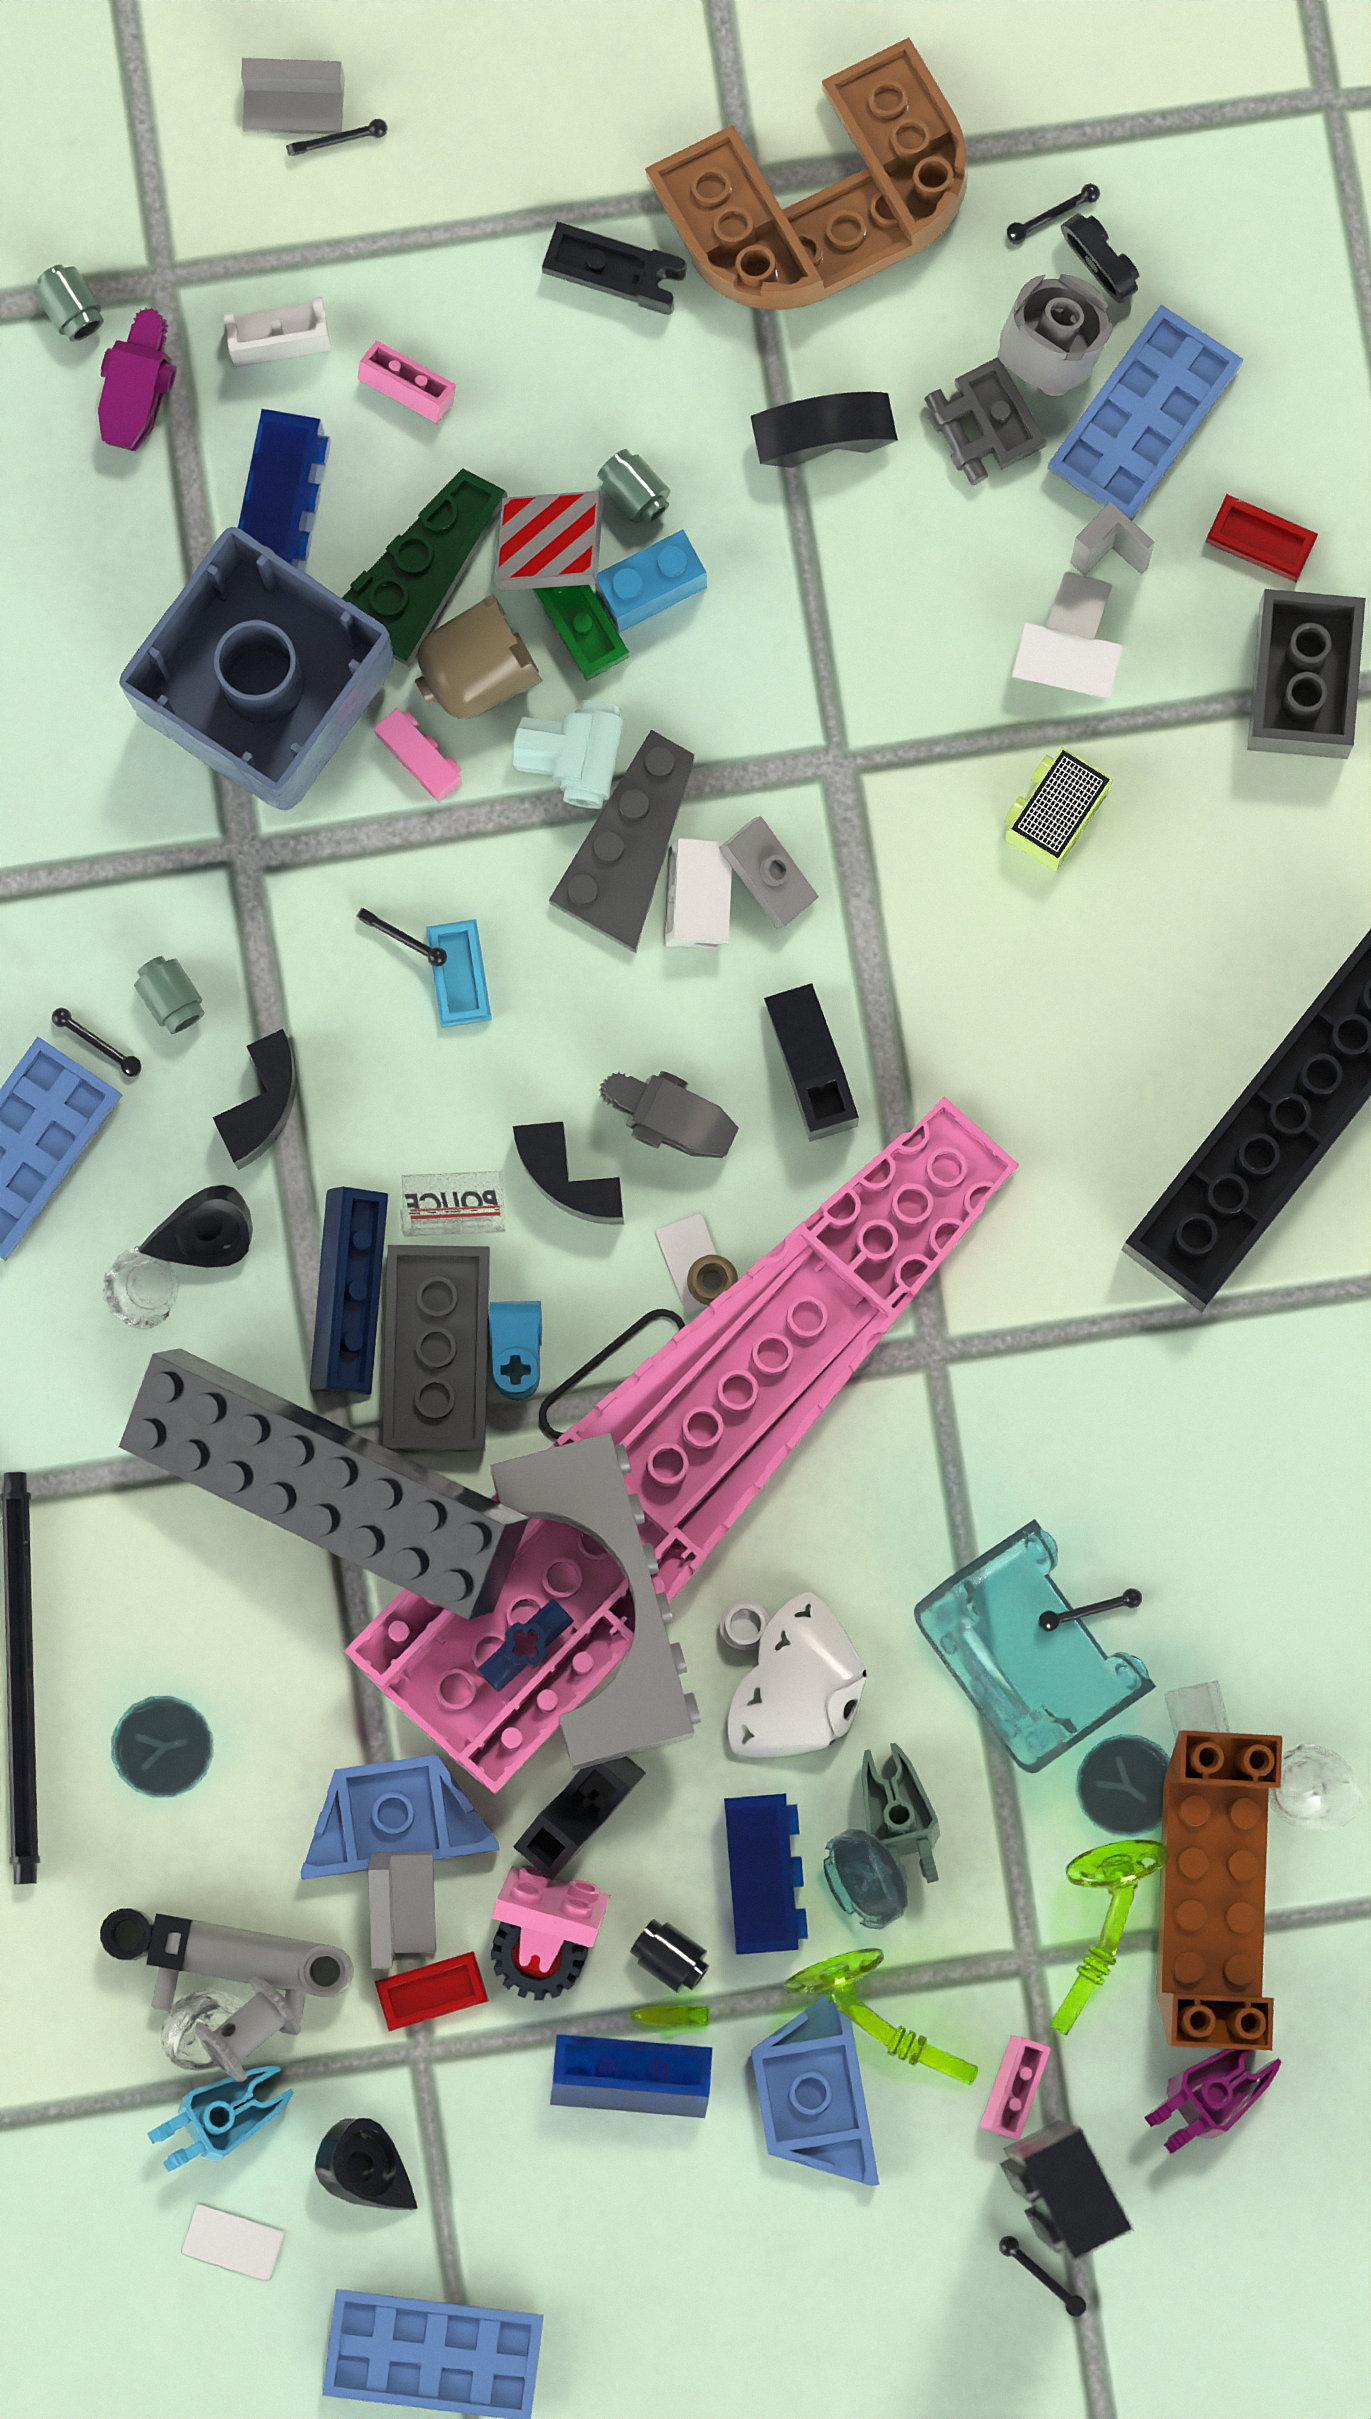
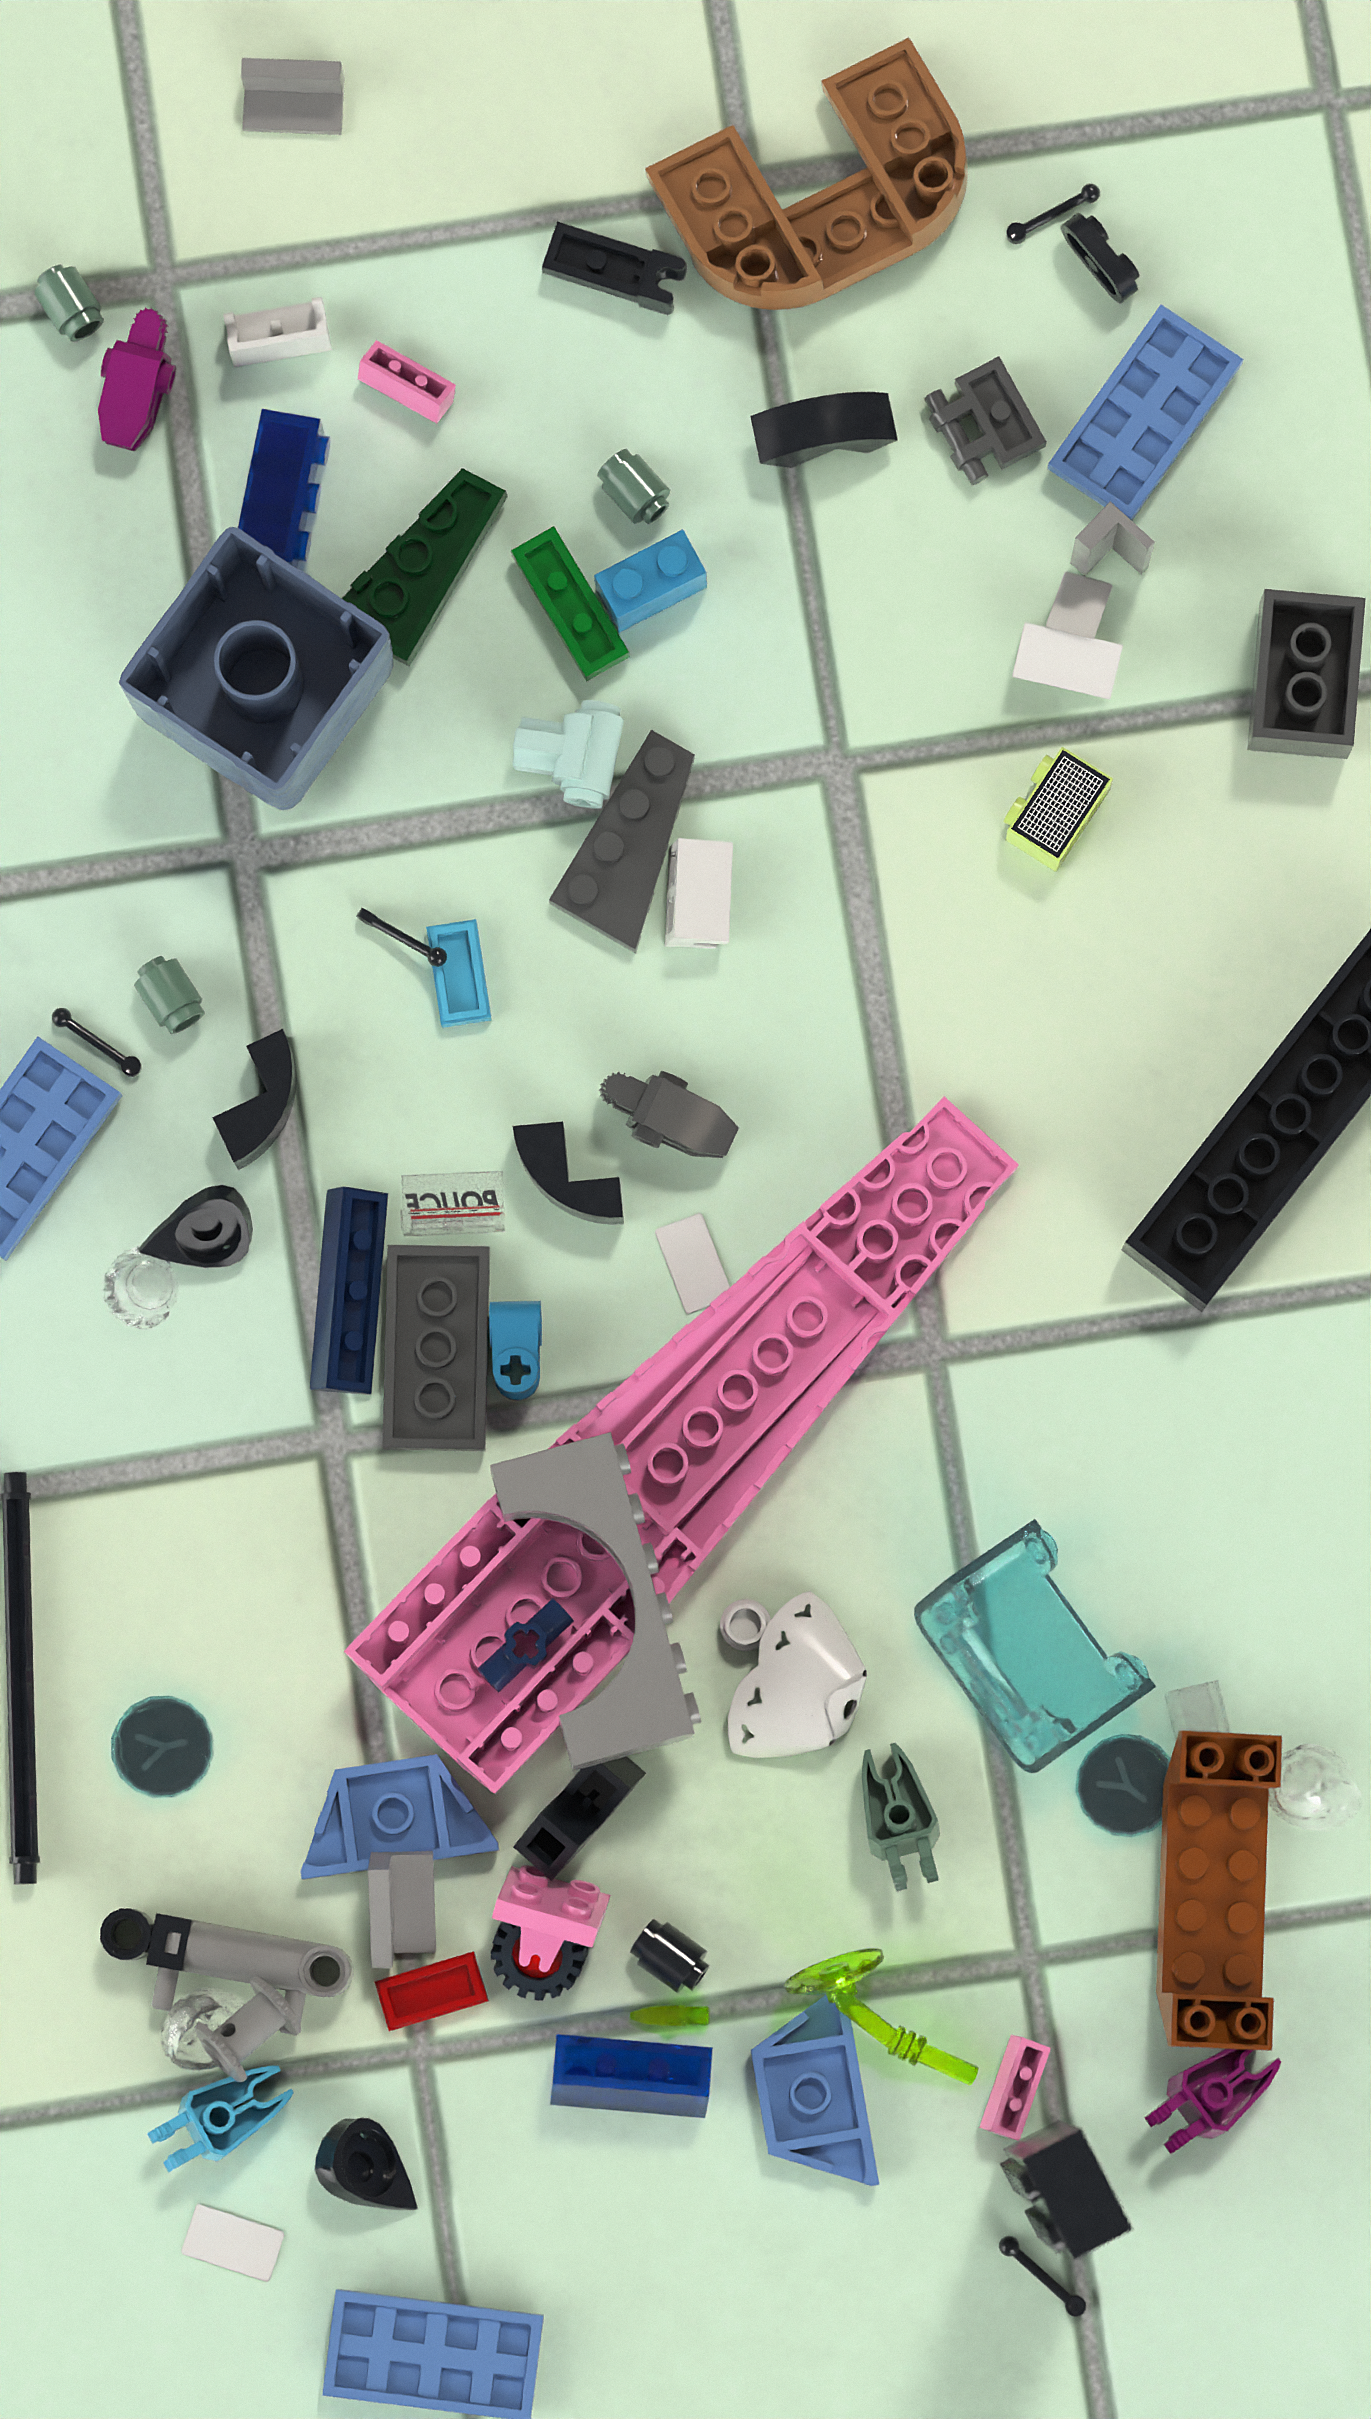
(324, 1483): brick -> none
(376, 128): black hinge -> none
(419, 754): bright pink piece -> none
(475, 662): dark tan cylinder -> none
(549, 540): light grey tile -> none
(597, 1359): black piece -> none
(705, 1265): dark tan plate -> none
(764, 1874): clear blue brick -> none
(768, 872): light grey plate -> none
(812, 1062): black slope -> none
(865, 1878): clear light blue tile -> none
(1050, 1620): black hinge -> none
(1055, 333): light grey brick -> none
(1117, 1869): clear neon green dish -> none
(1261, 538): red tile -> none

